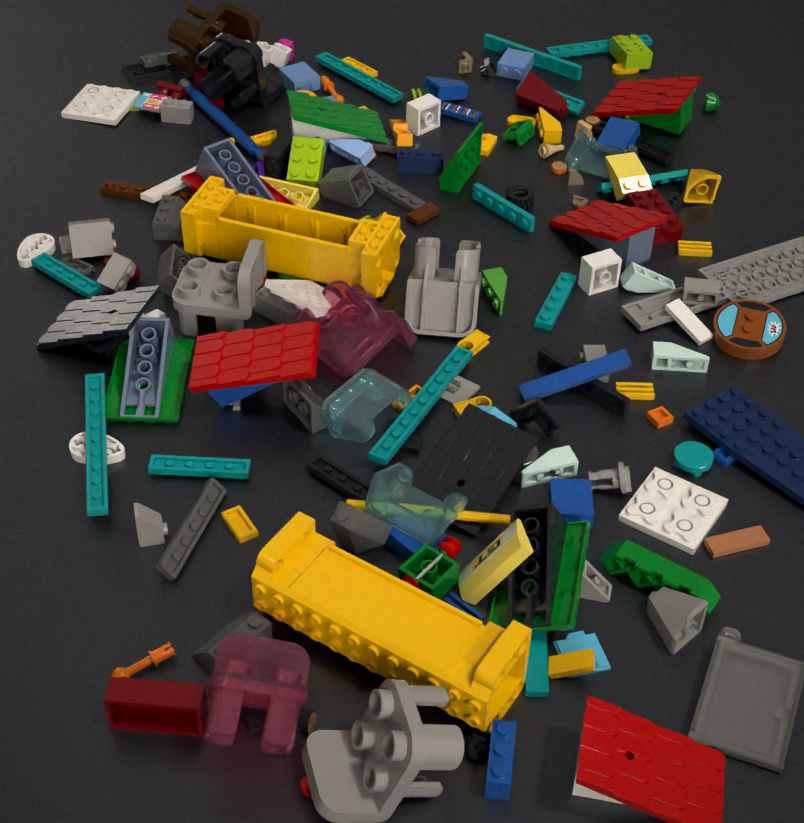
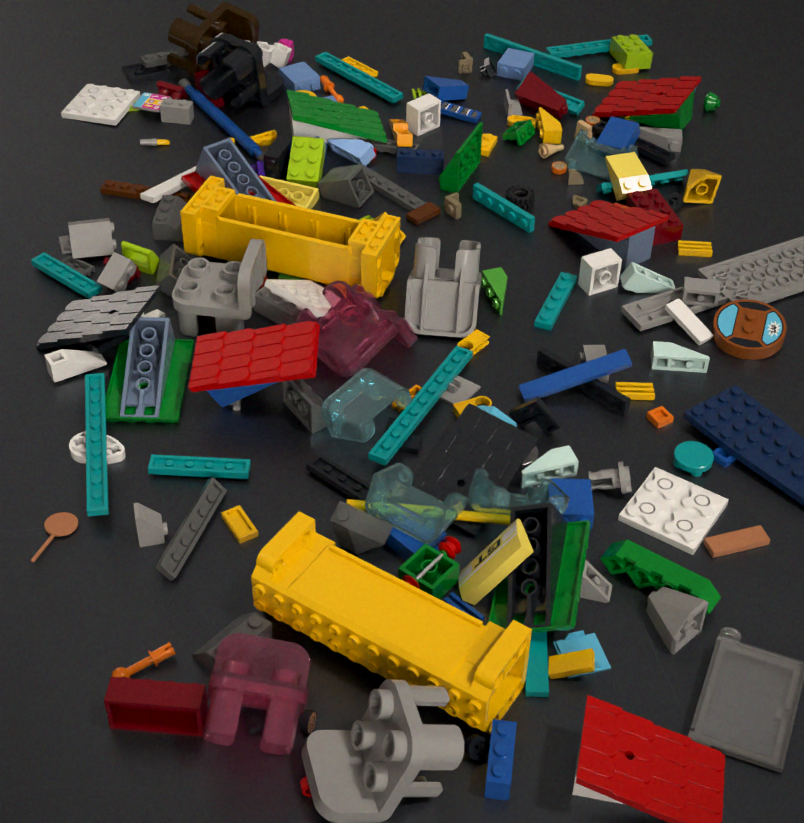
(28, 251): white piece -> none
(57, 525): none -> nougat piece
(68, 363): none -> white slope
(144, 258): none -> lime tile
(154, 142): none -> light grey piece
(452, 205): none -> dark tan bracket
(493, 499): none -> clear light blue windscreen
(512, 106): none -> light grey panel
(599, 80): none -> yellow tile
(665, 138): none -> light grey slope

